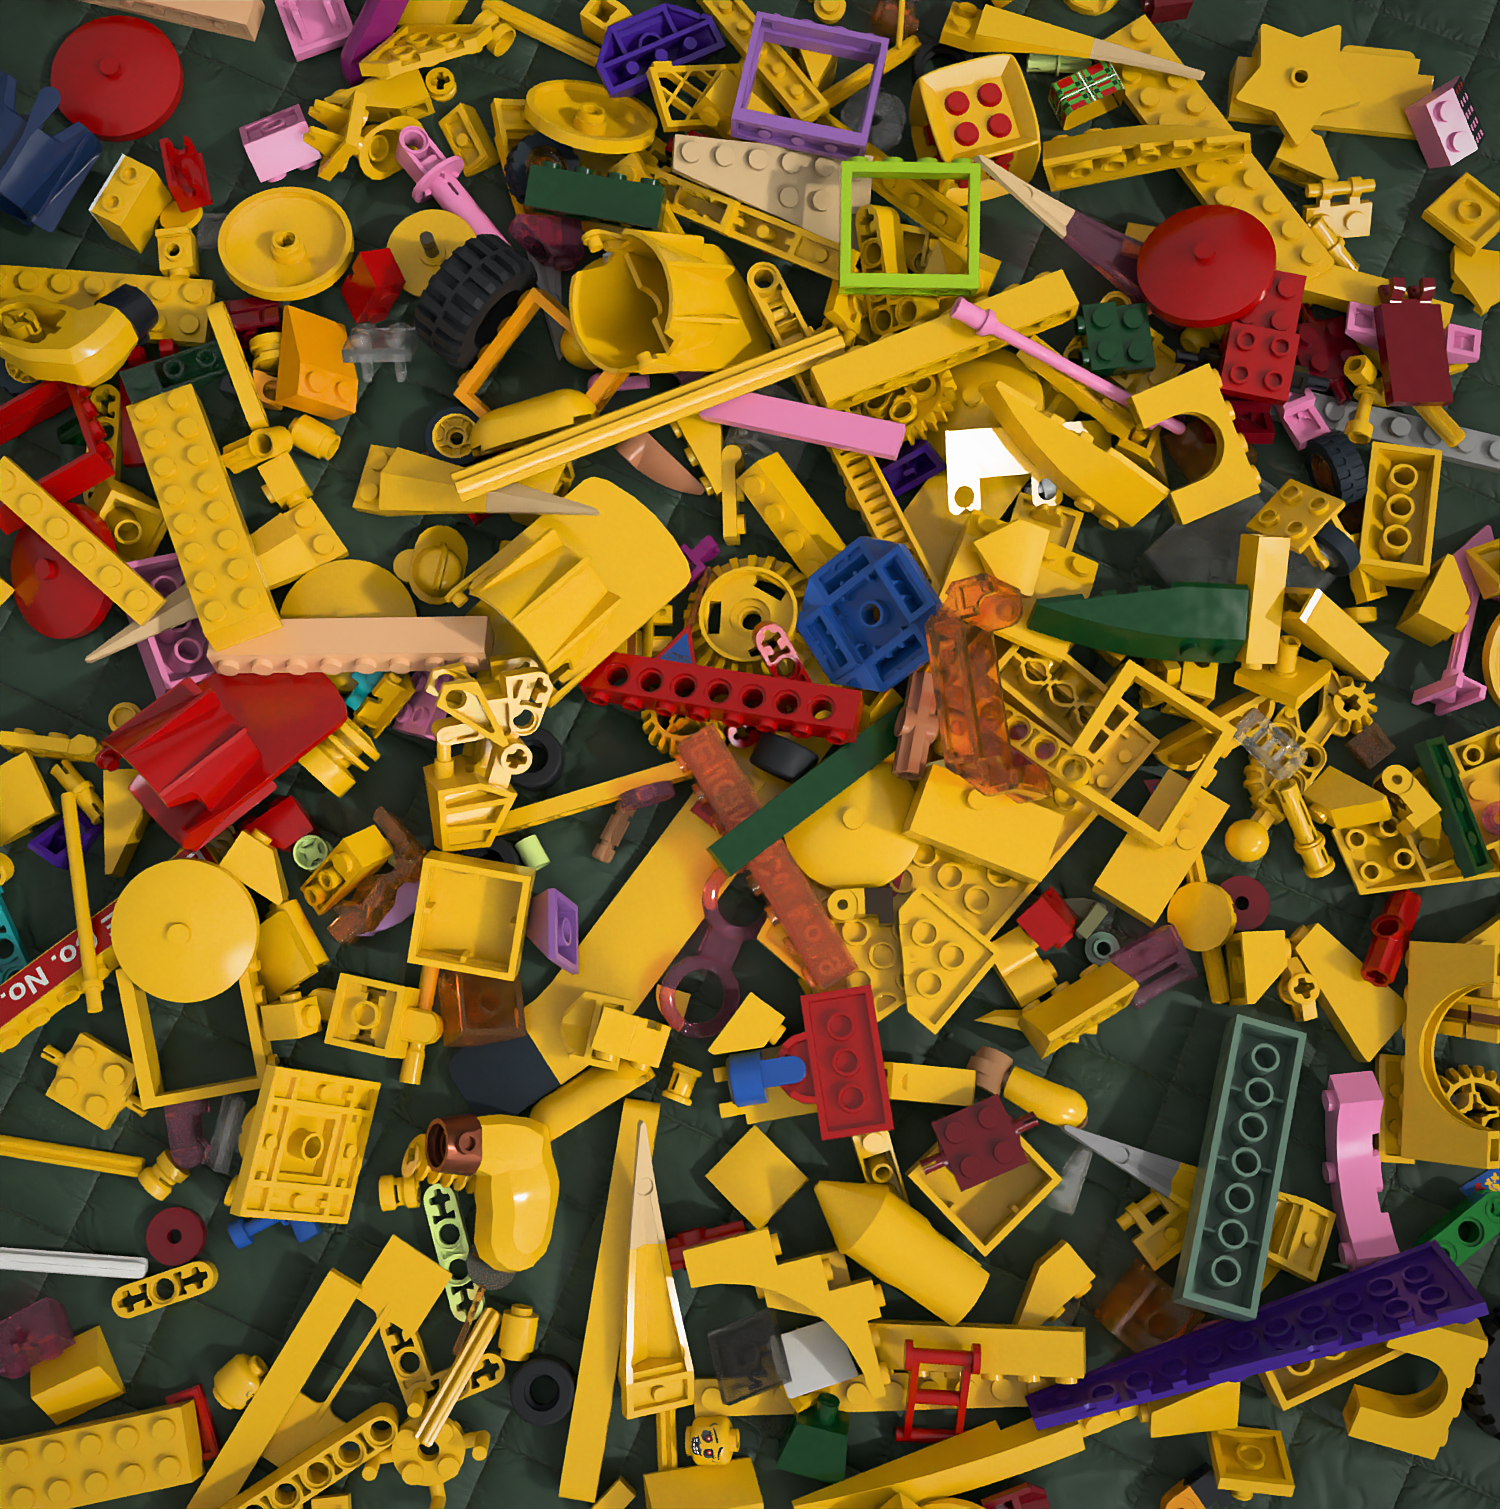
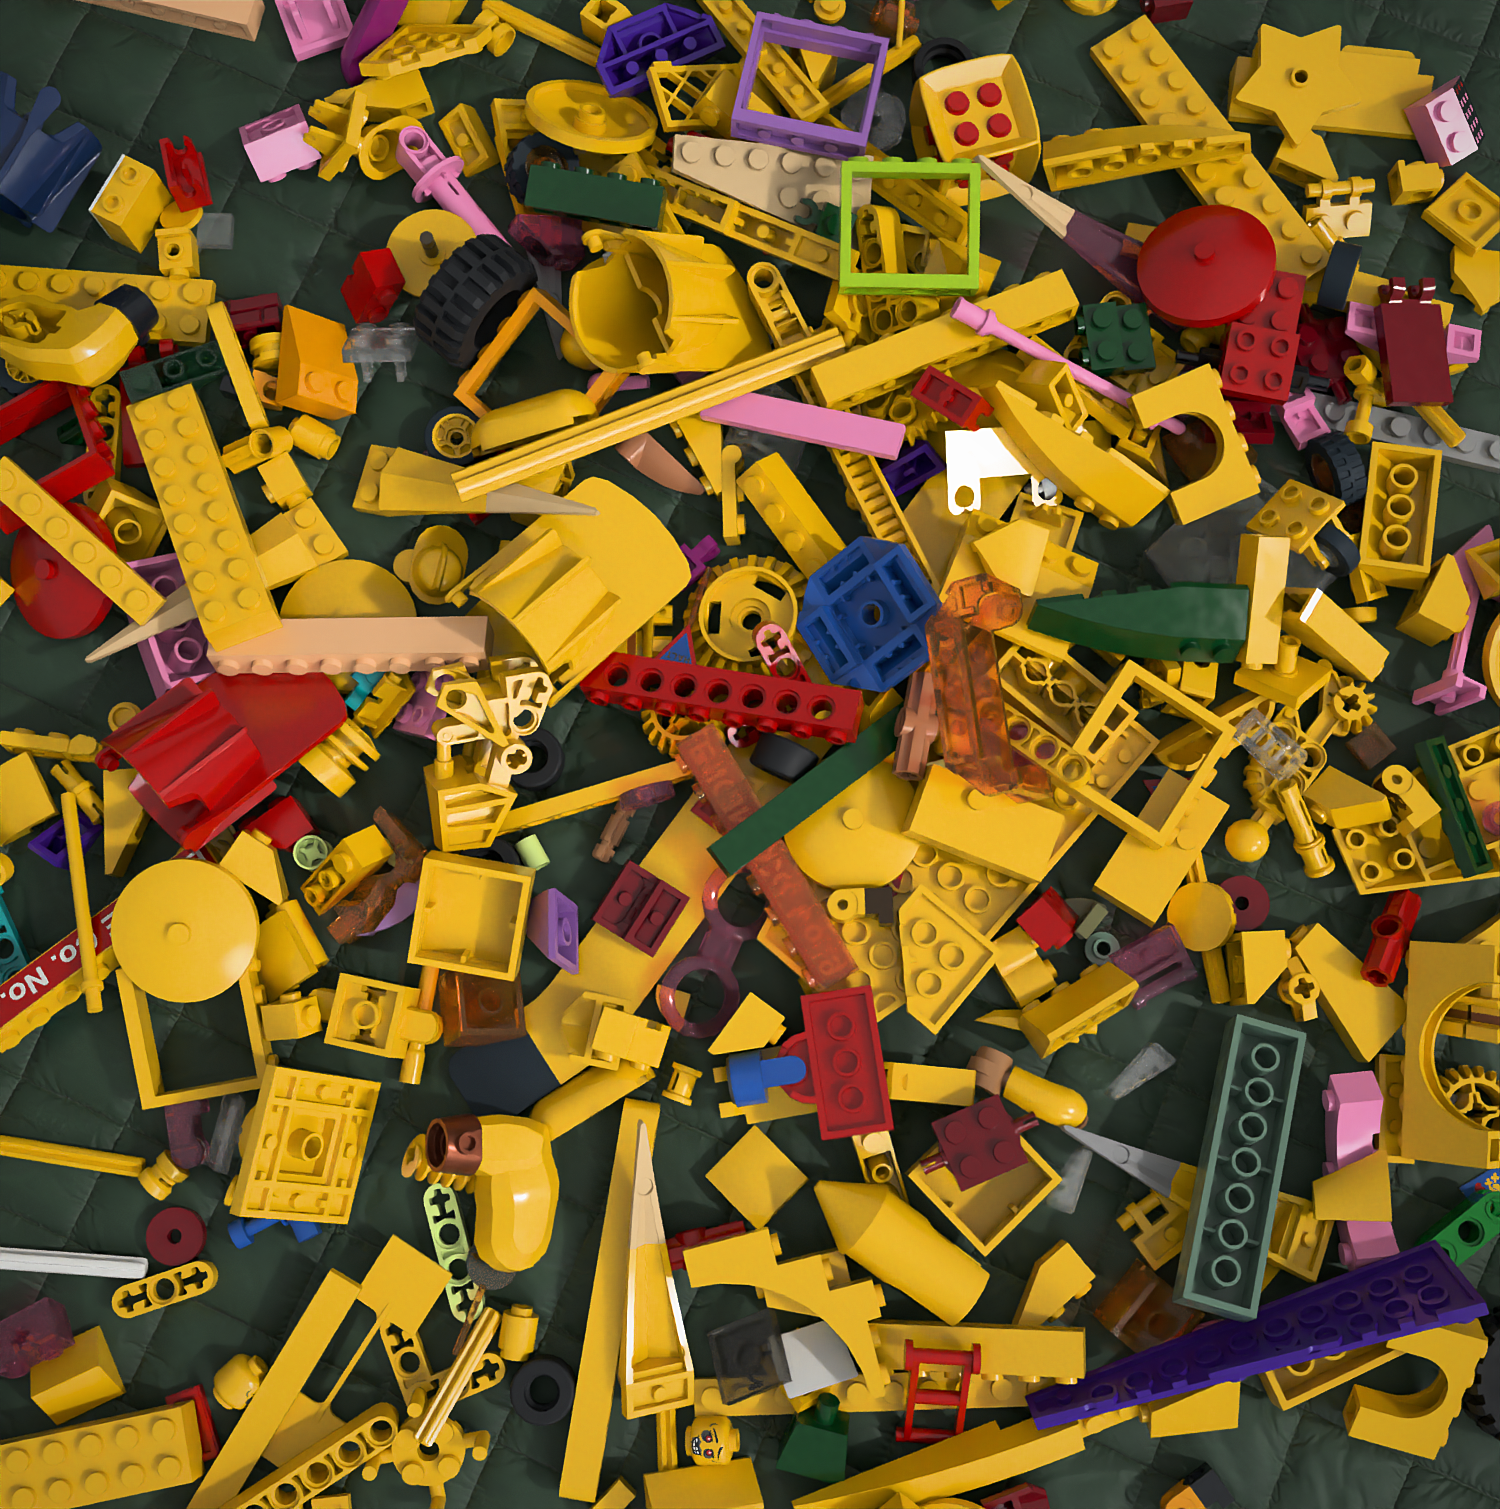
(93, 1080): yellow plate -> none
(118, 77): red dish -> none
(286, 243): yellow dish -> none
(399, 1192): yellow wheel -> none
(450, 87): yellow bush -> none
(640, 908): none -> dark red slope
(825, 220): none -> dark green plate
(951, 399): none -> red hinge
(1009, 32): yellow plate -> none
(1054, 391): none -> yellow slope
(1056, 63): yellowish green axle -> none
(1086, 95): piece -> none
(1145, 1065): none -> clear slope
(1250, 1462): yellow tile -> none
(1339, 275): none -> black wheel
(1355, 1191): none -> yellow slope
(1414, 182): none -> yellow brick

